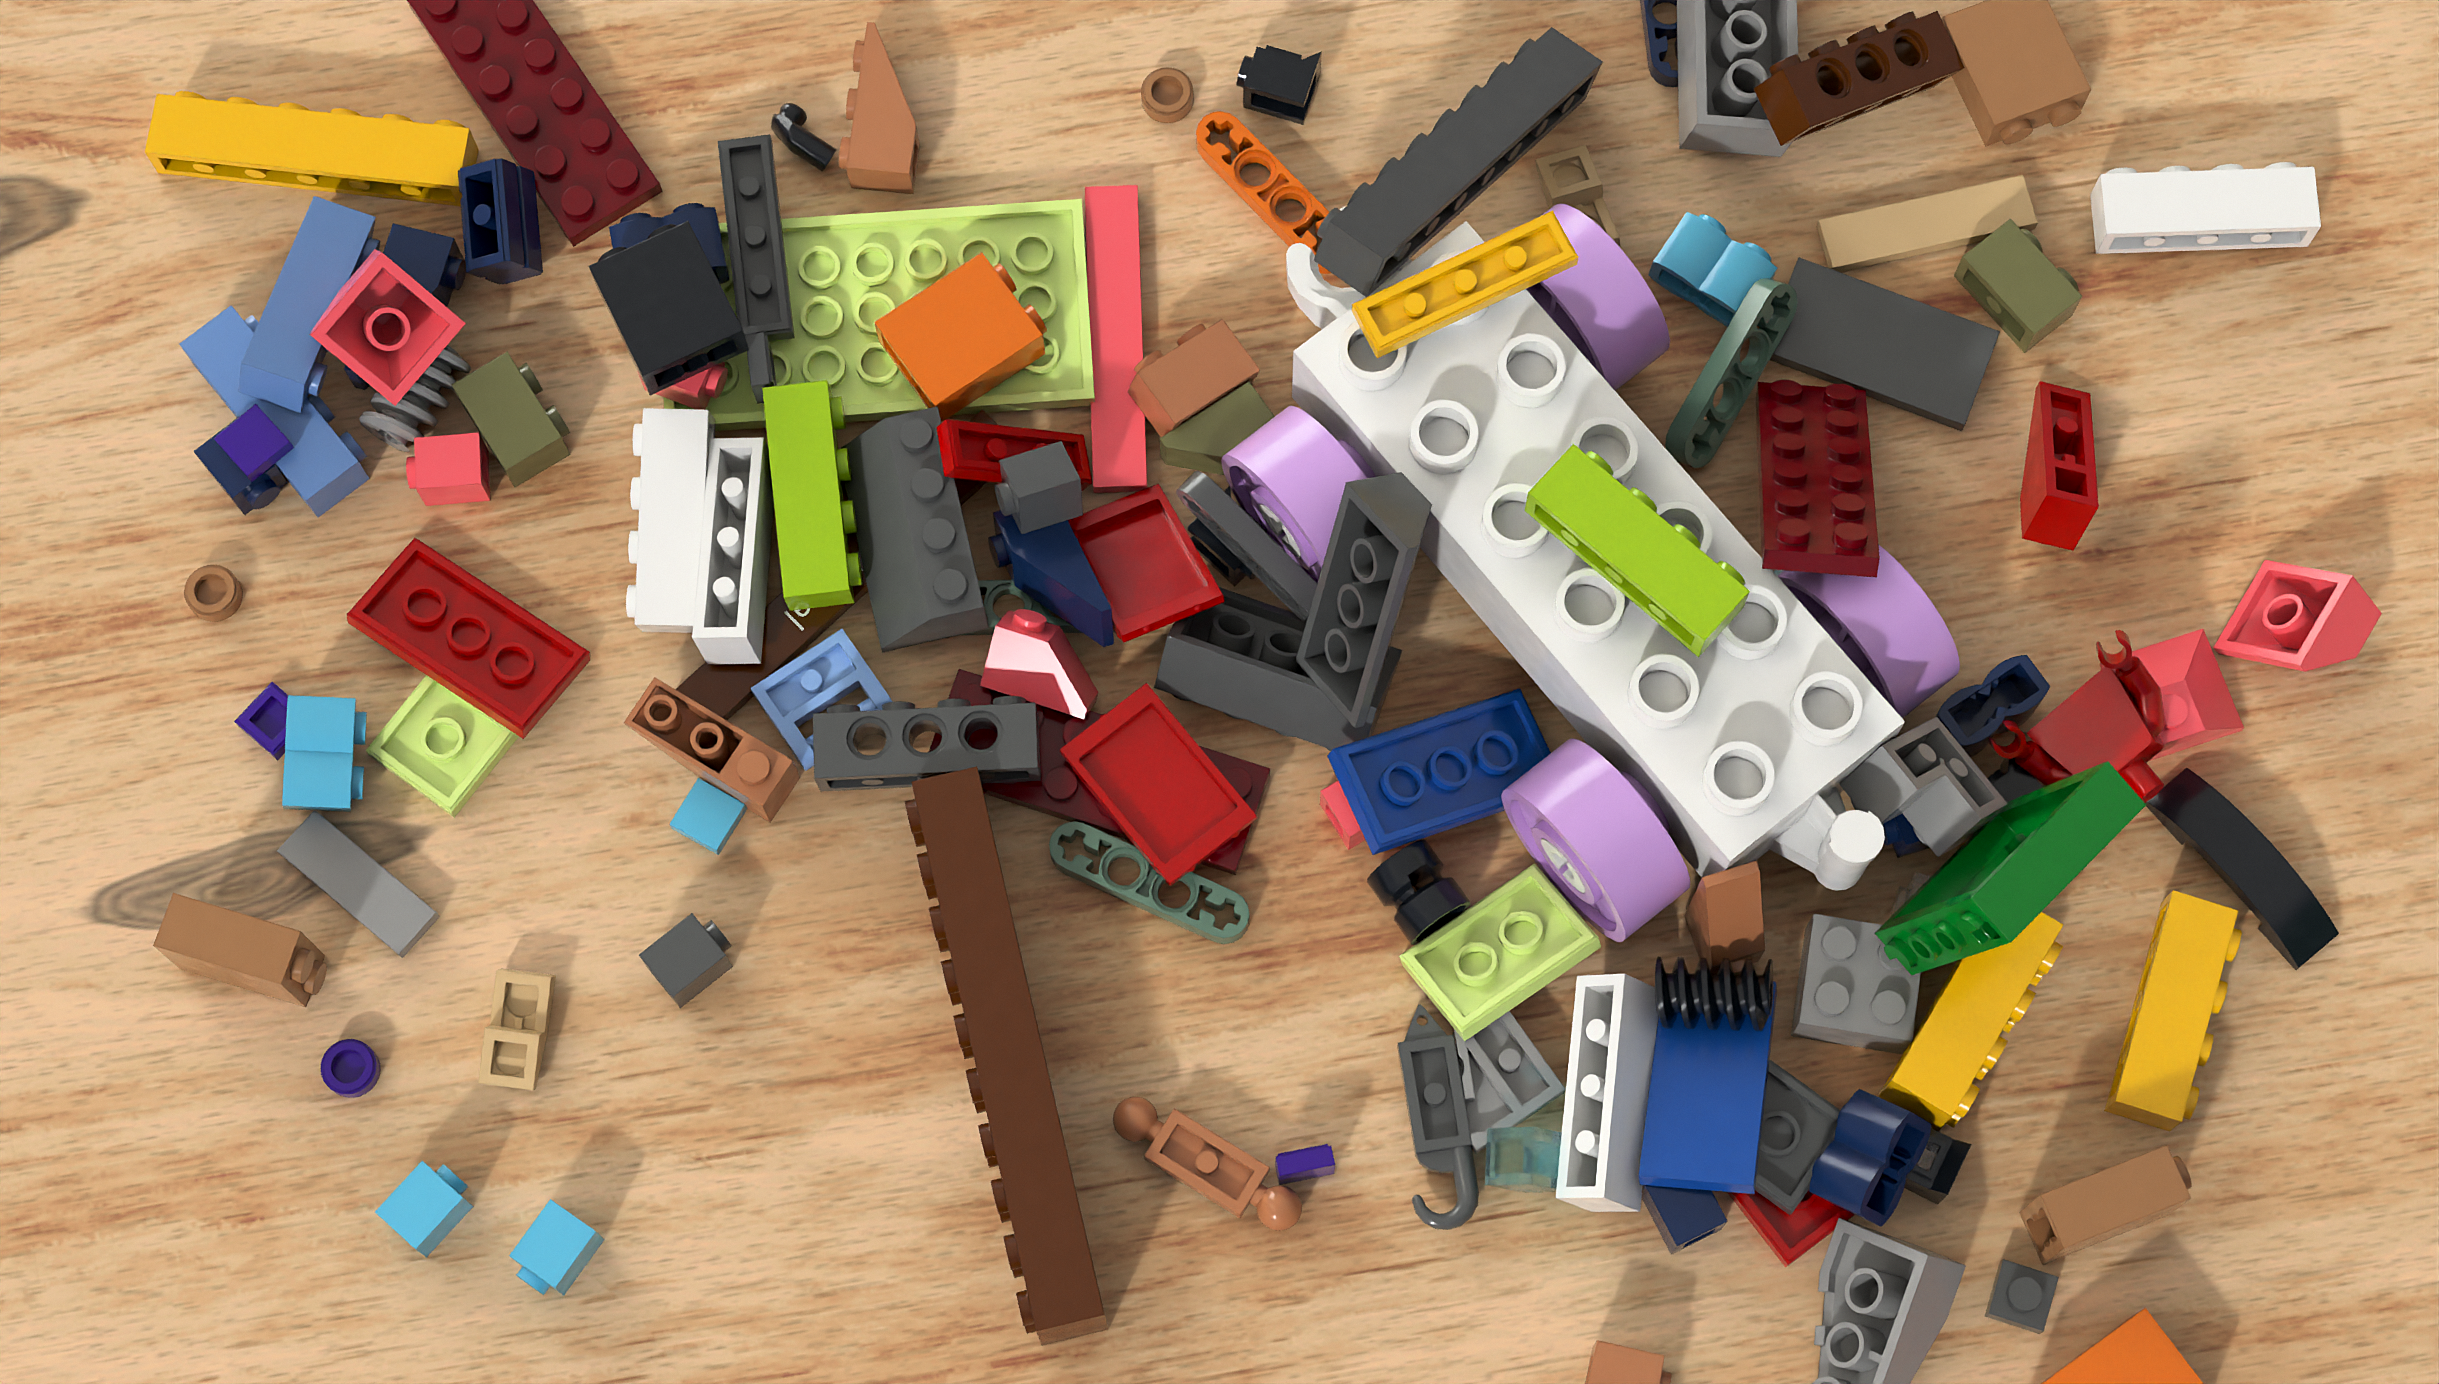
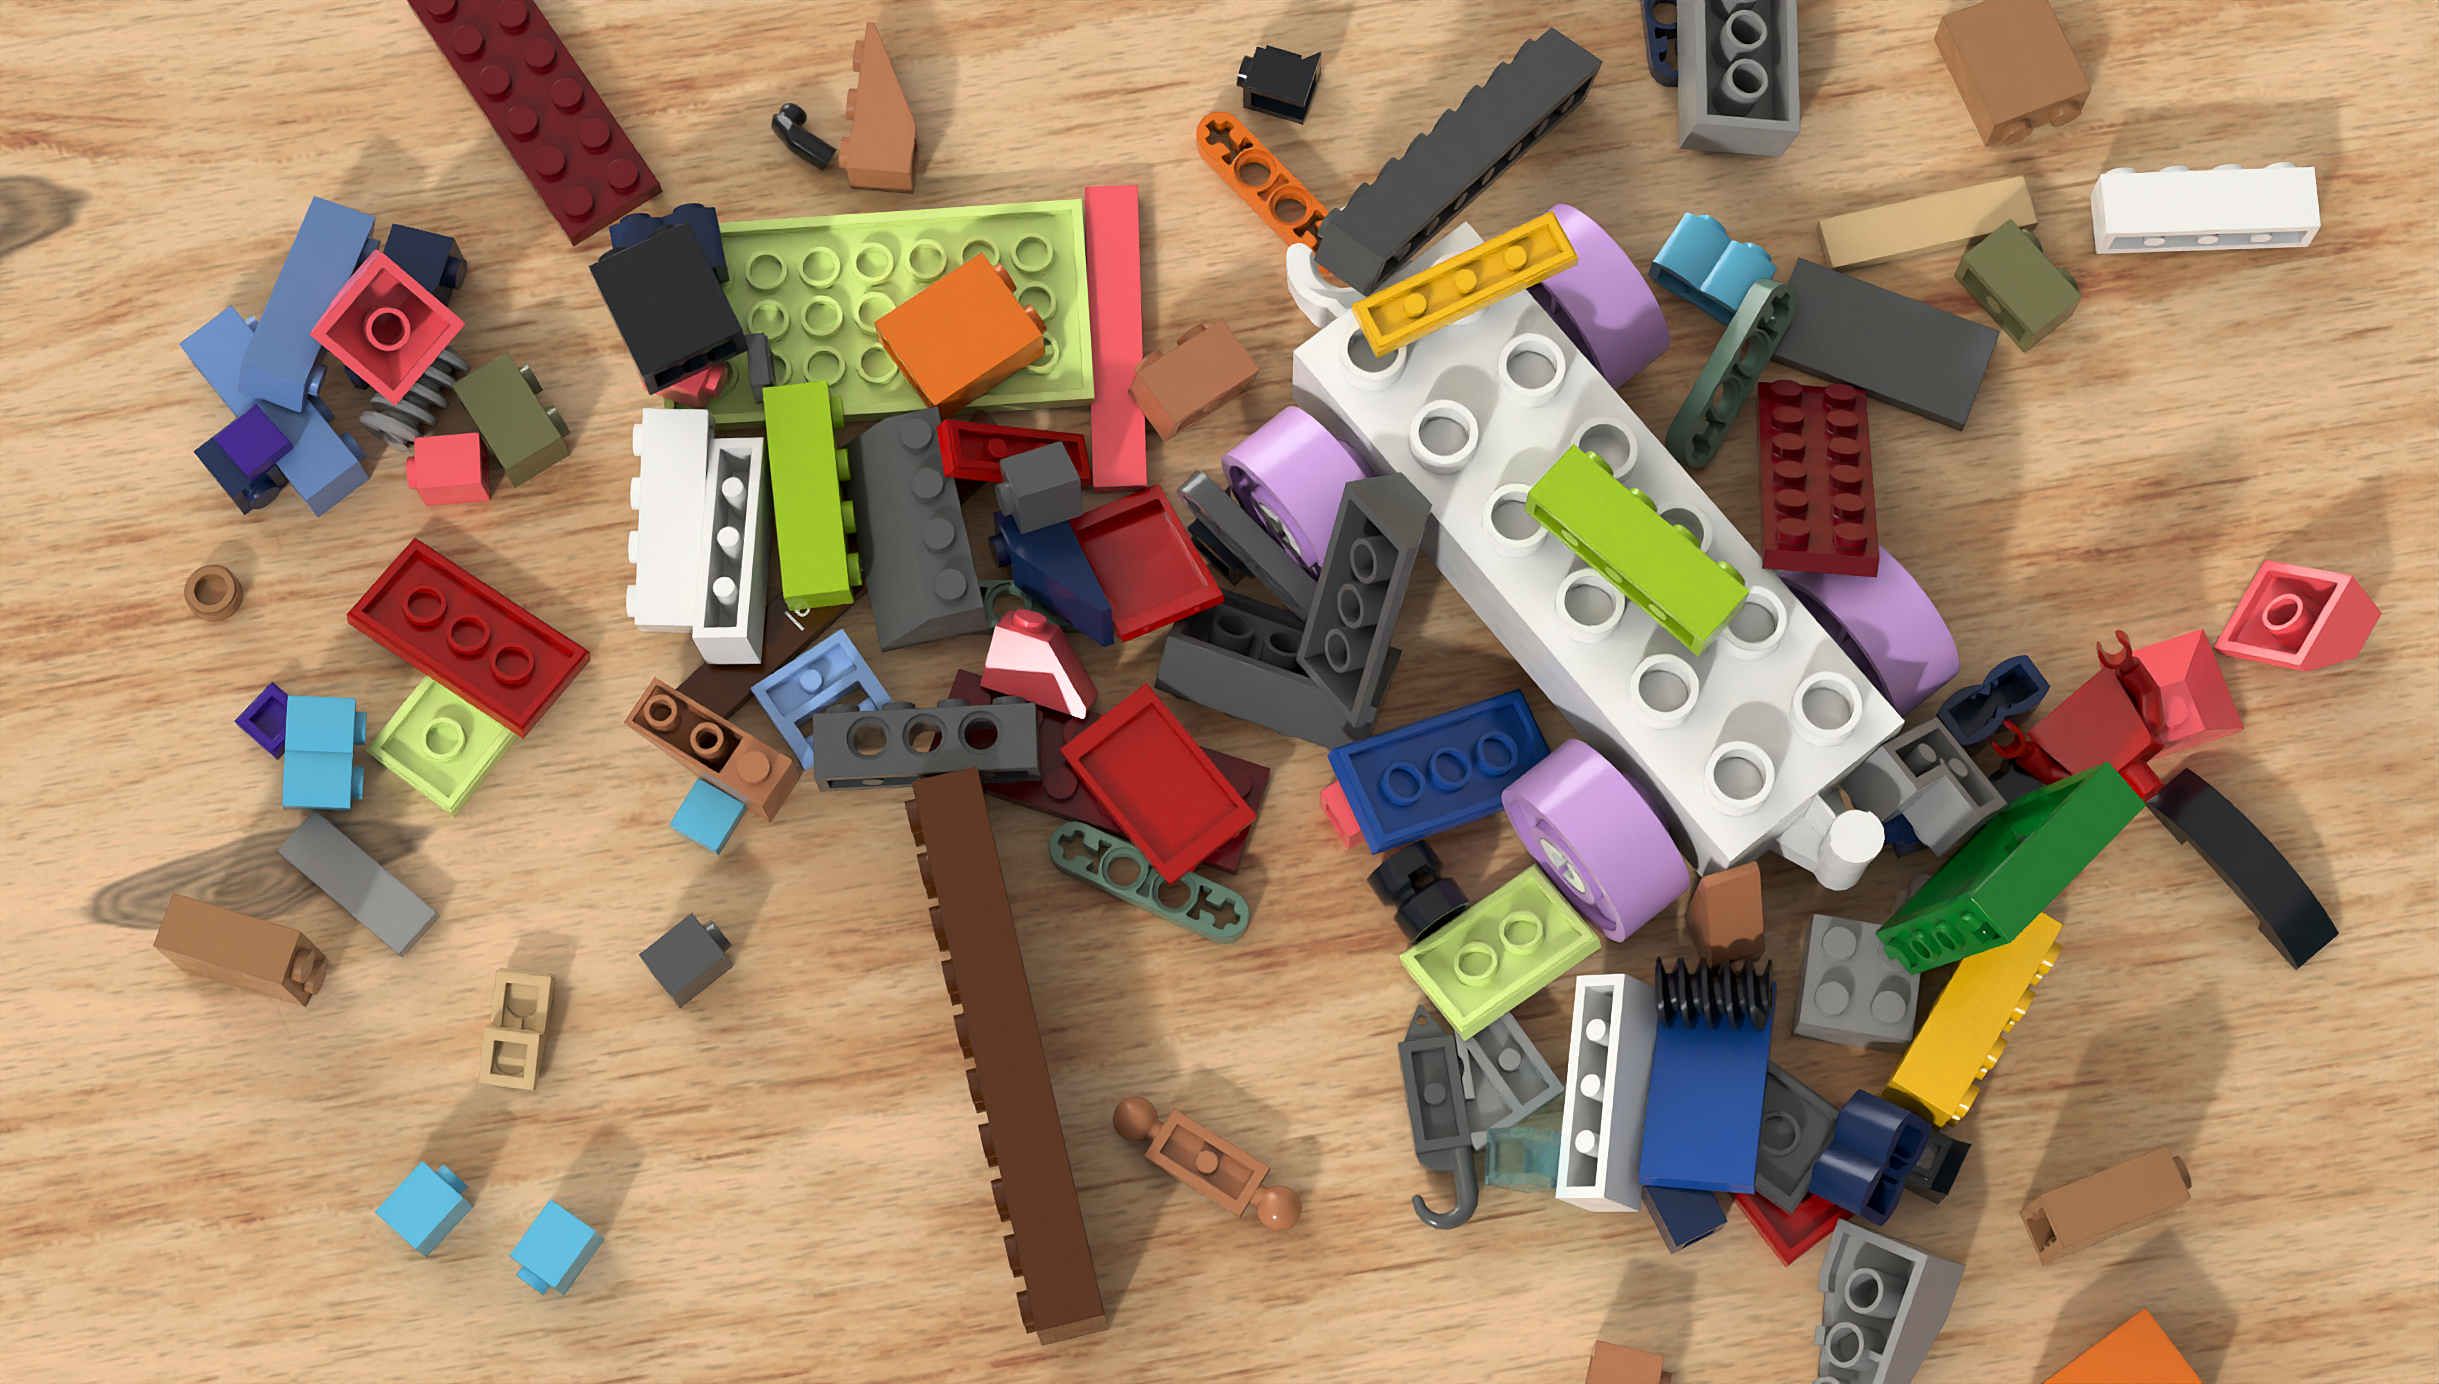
(309, 148): yellow brick -> none
(350, 1068): dark purple tile -> none
(500, 221): dark blue brick -> none
(756, 237): dark grey tile -> none
(1167, 95): medium nougat tile -> none
(1215, 431): olive slope -> none
(1304, 1164): dark purple tile -> none
(1574, 181): tan slope -> none
(1858, 76): reddish brown brick -> none
(2021, 1296): dark grey plate -> none
(2059, 468): red slope -> none
(2173, 1011): yellow brick -> none

